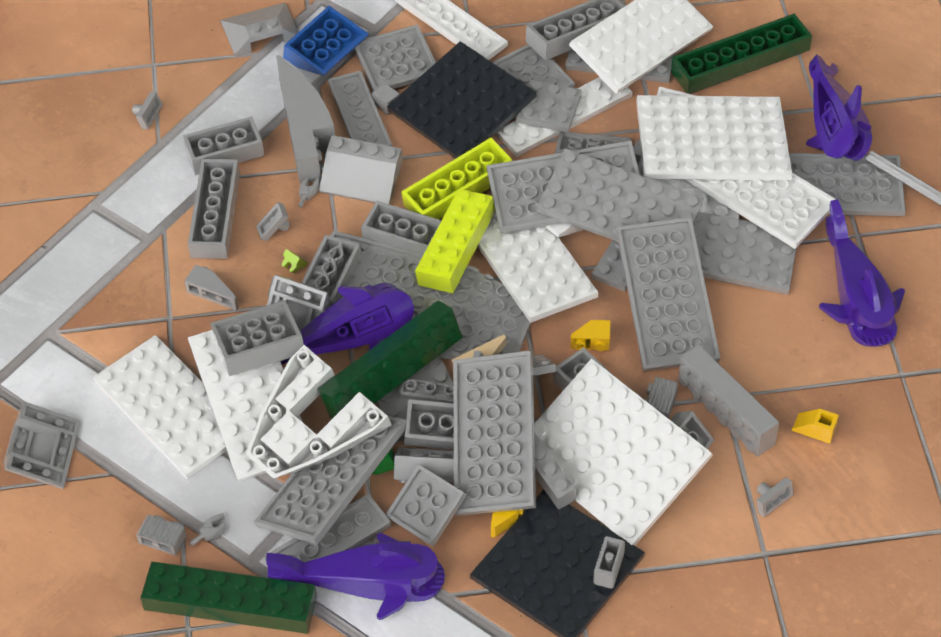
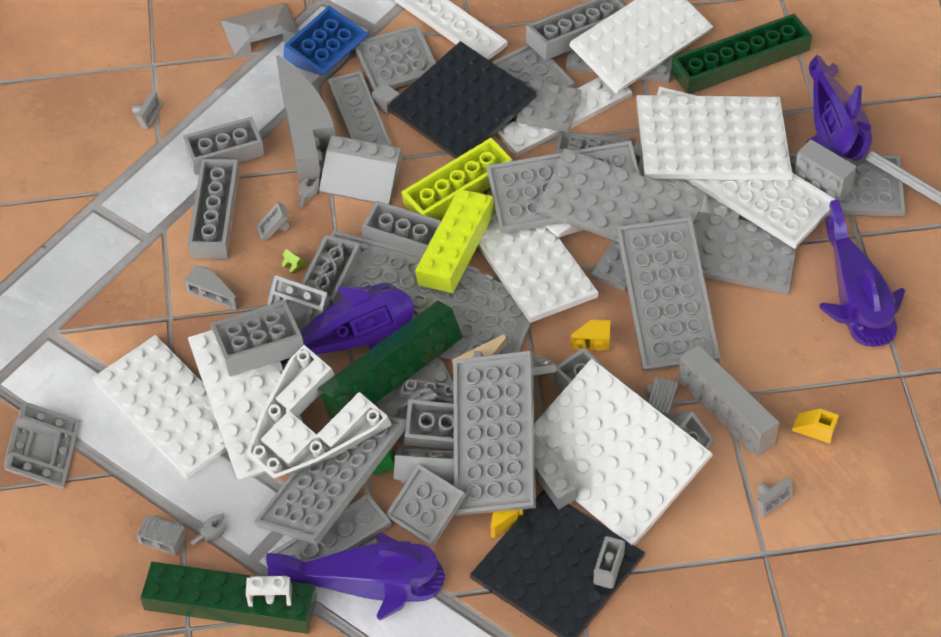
(269, 587): none -> white window
(424, 394): none -> light grey hand
(825, 170): none -> light grey brick

